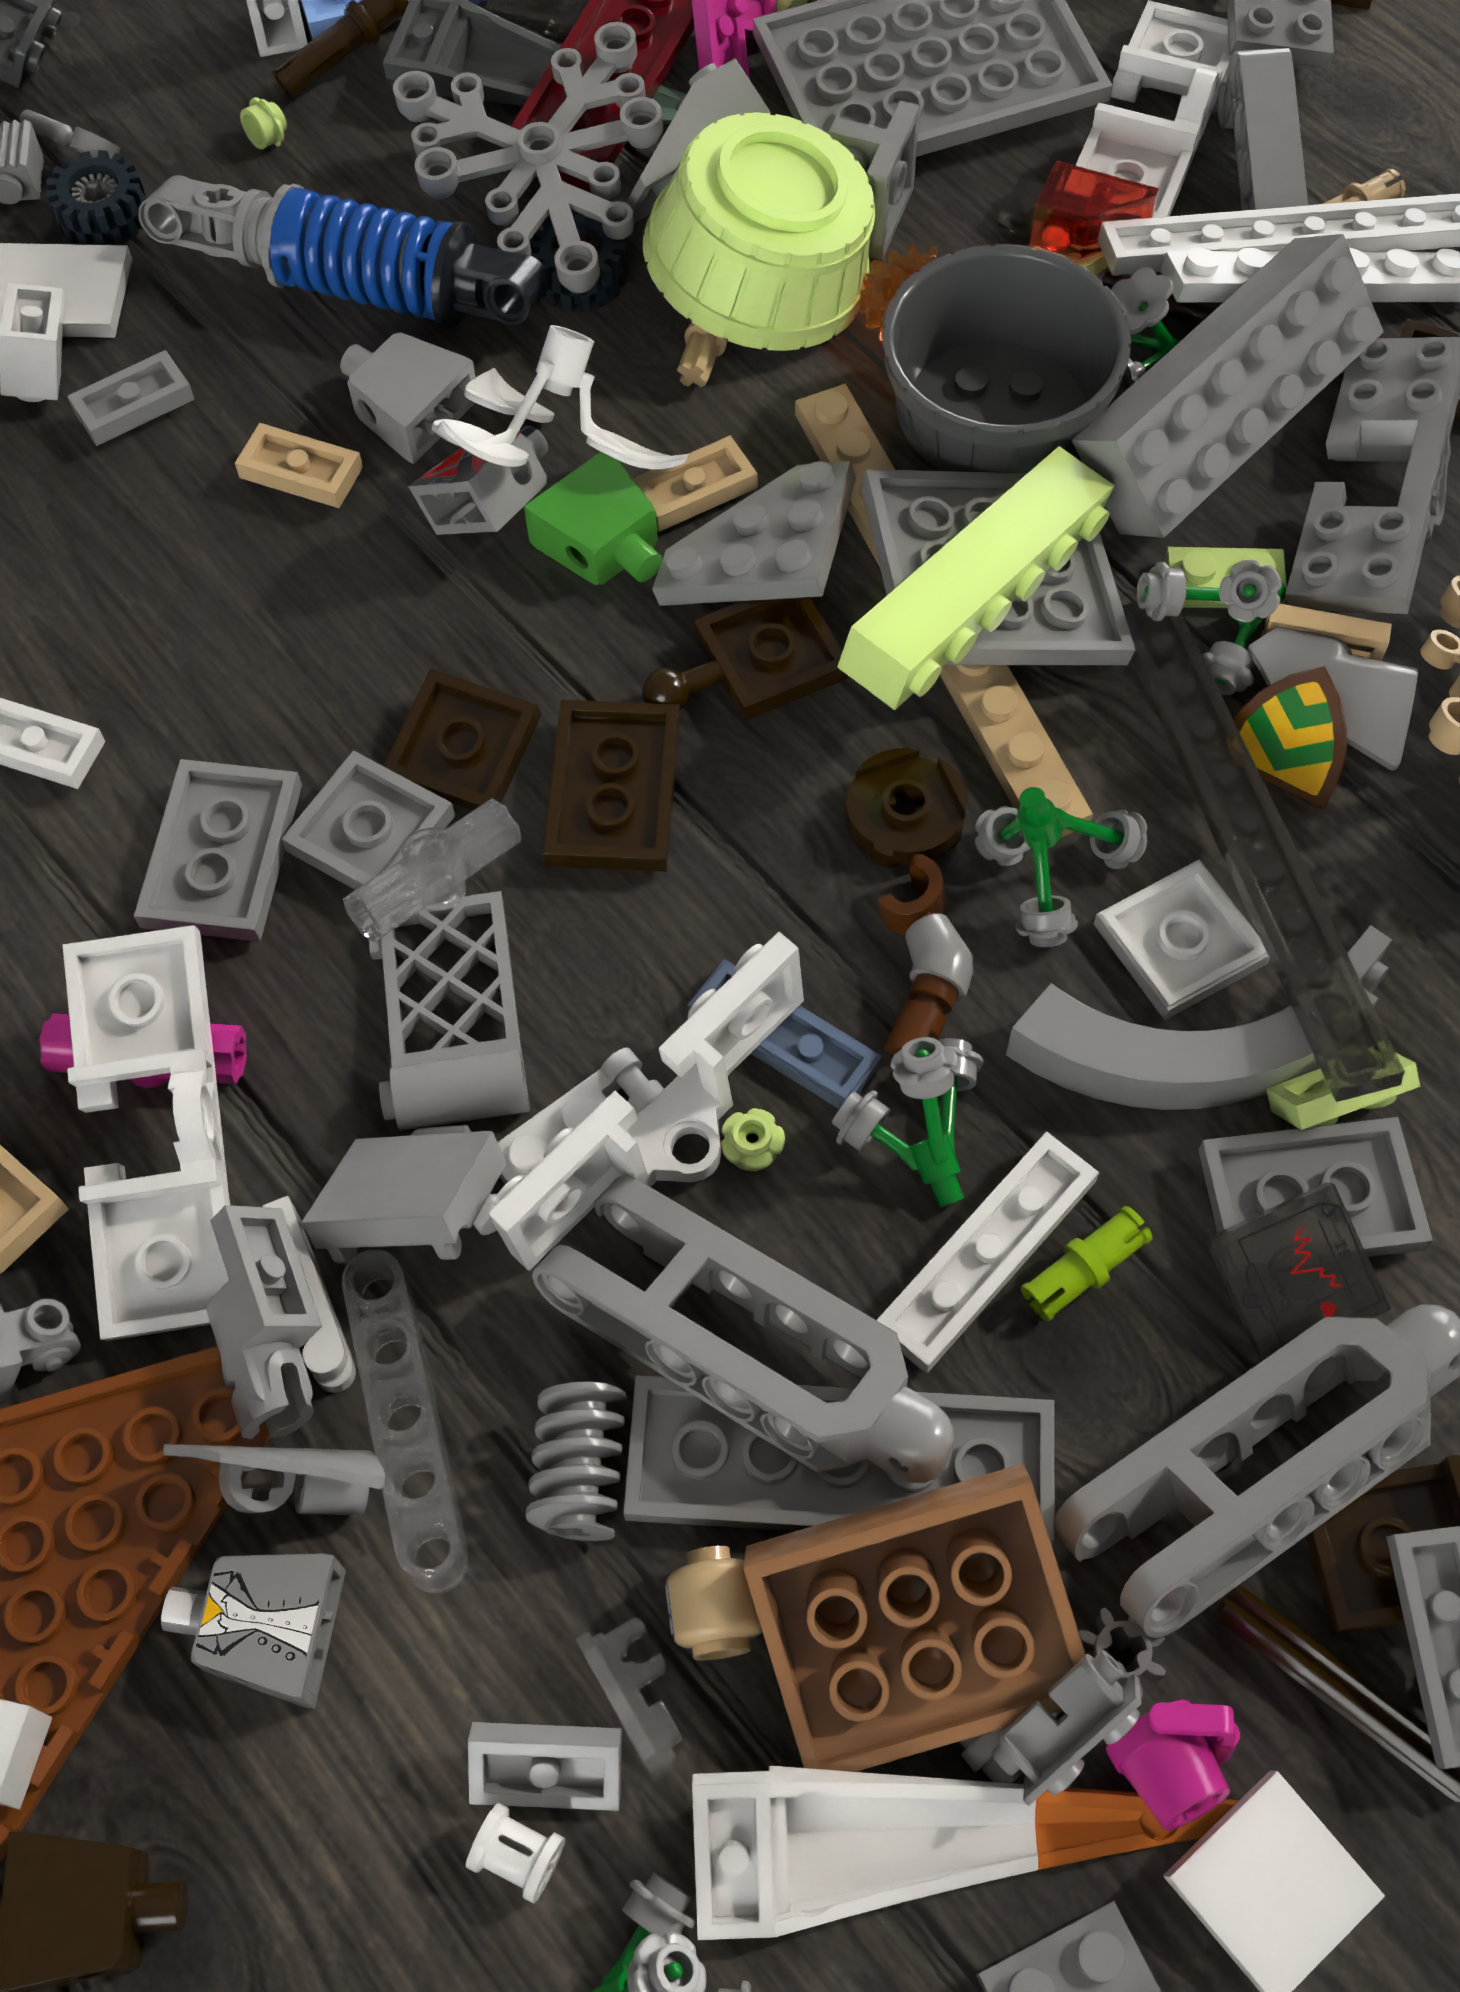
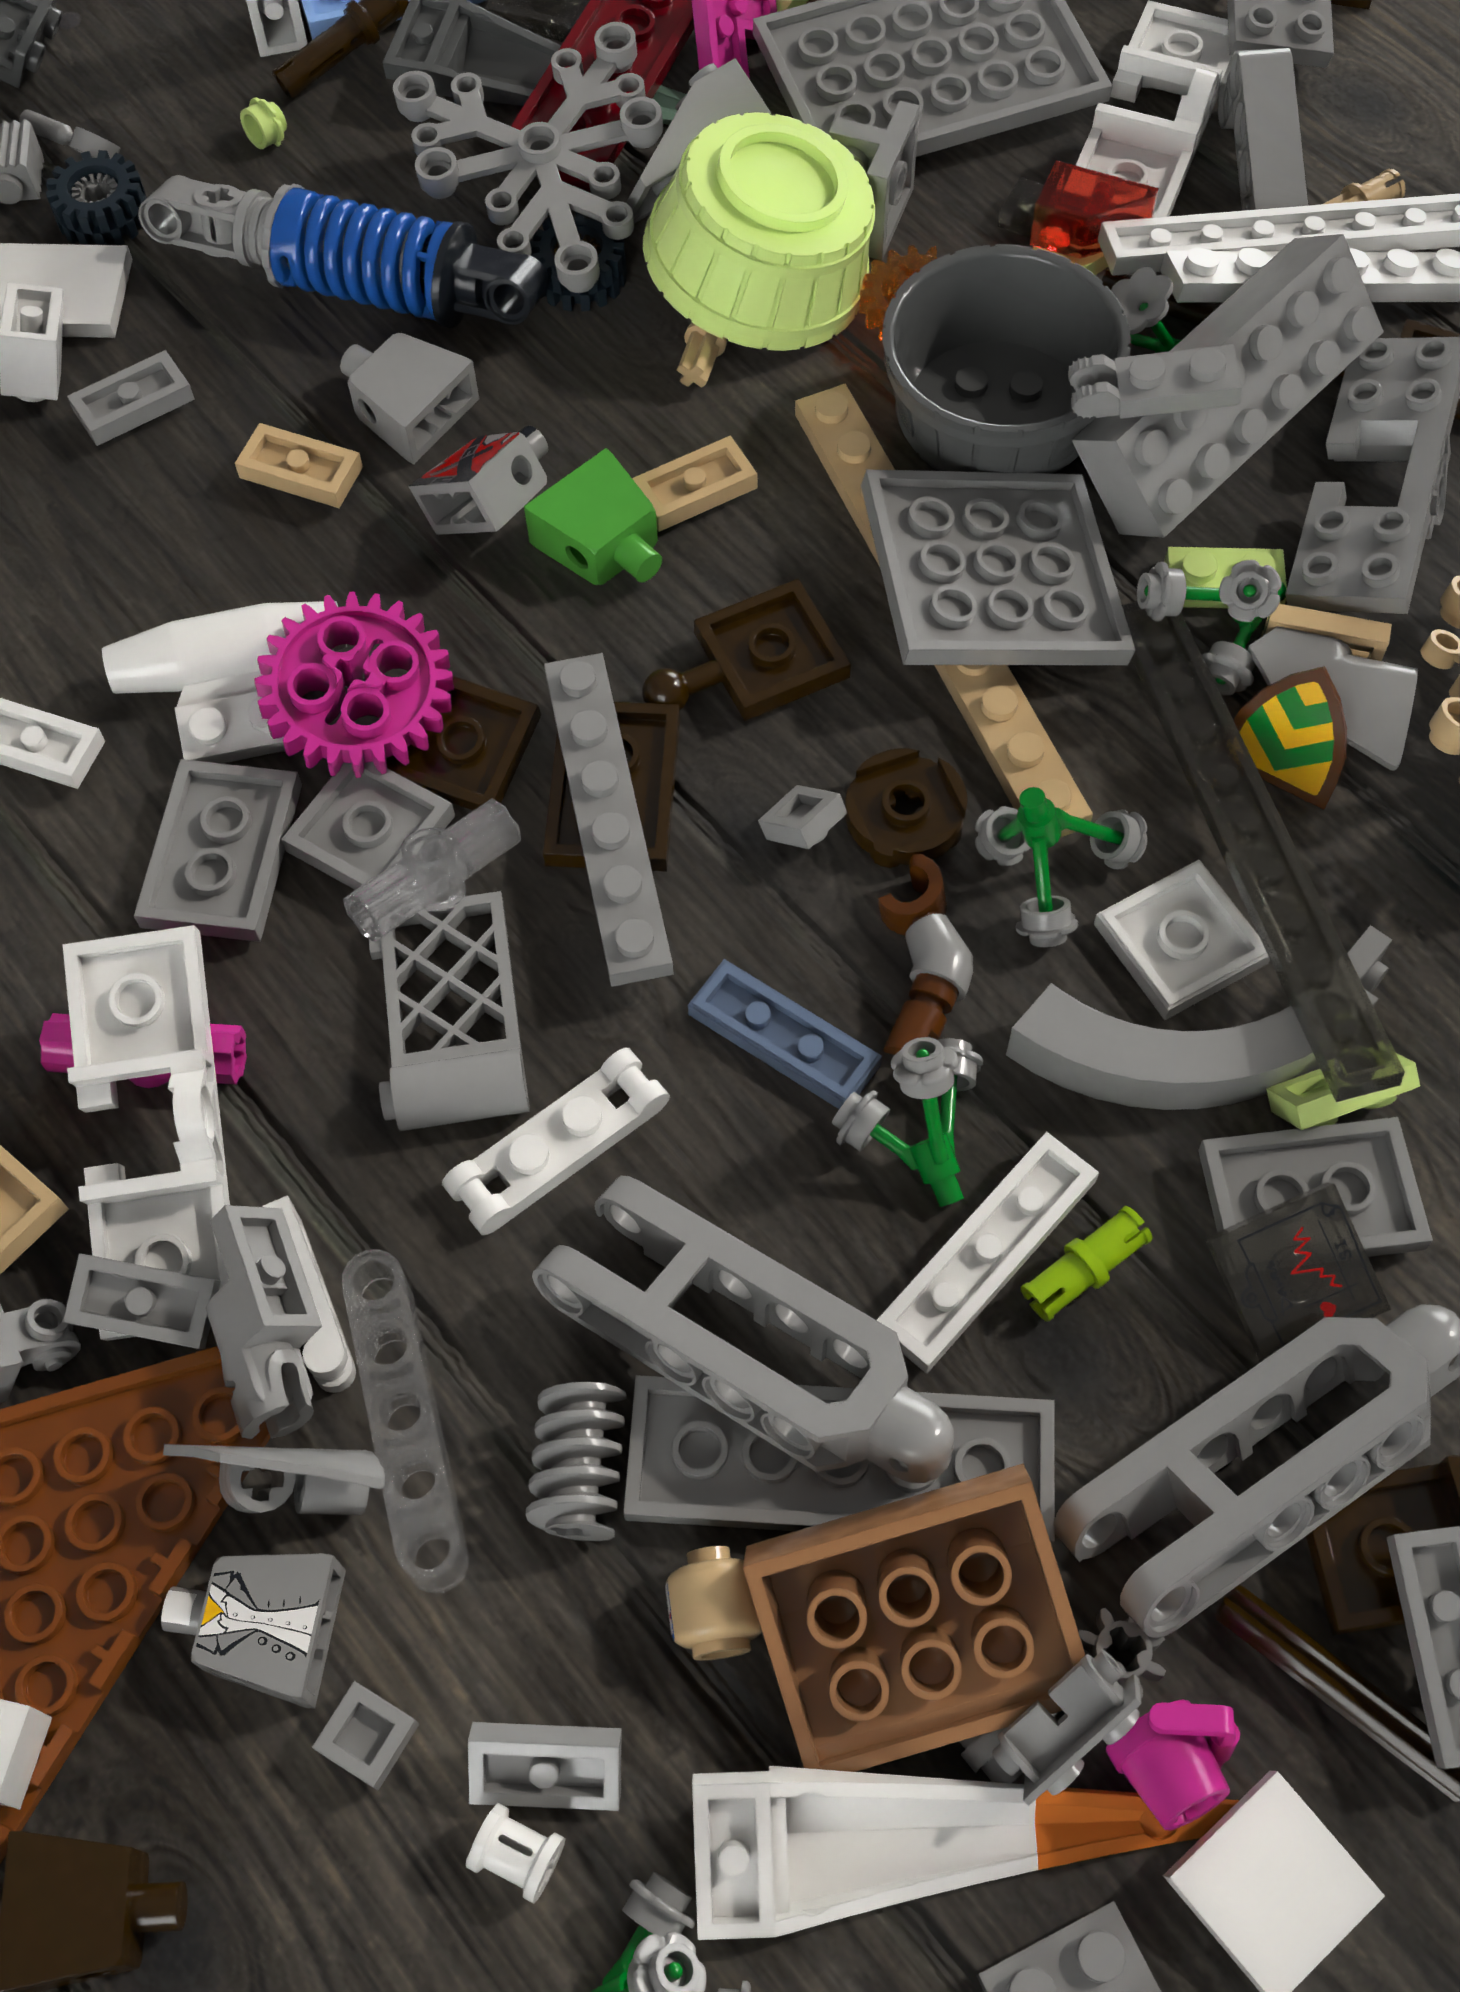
(140, 1301): none -> light grey plate
(215, 668): none -> white plate
(307, 664): none -> dark pink gear
(366, 1735): none -> light grey plate
(406, 1192): light grey piece -> none
(557, 371): white plant -> none
(608, 821): none -> light grey plate
(613, 1141): white plate -> none
(647, 1727): clear plate -> none
(752, 1155): yellowish green plate -> none
(765, 545): light grey plate -> none
(803, 817): none -> light grey plate
(975, 579): yellowish green brick -> none
(1155, 382): none -> light grey hinge

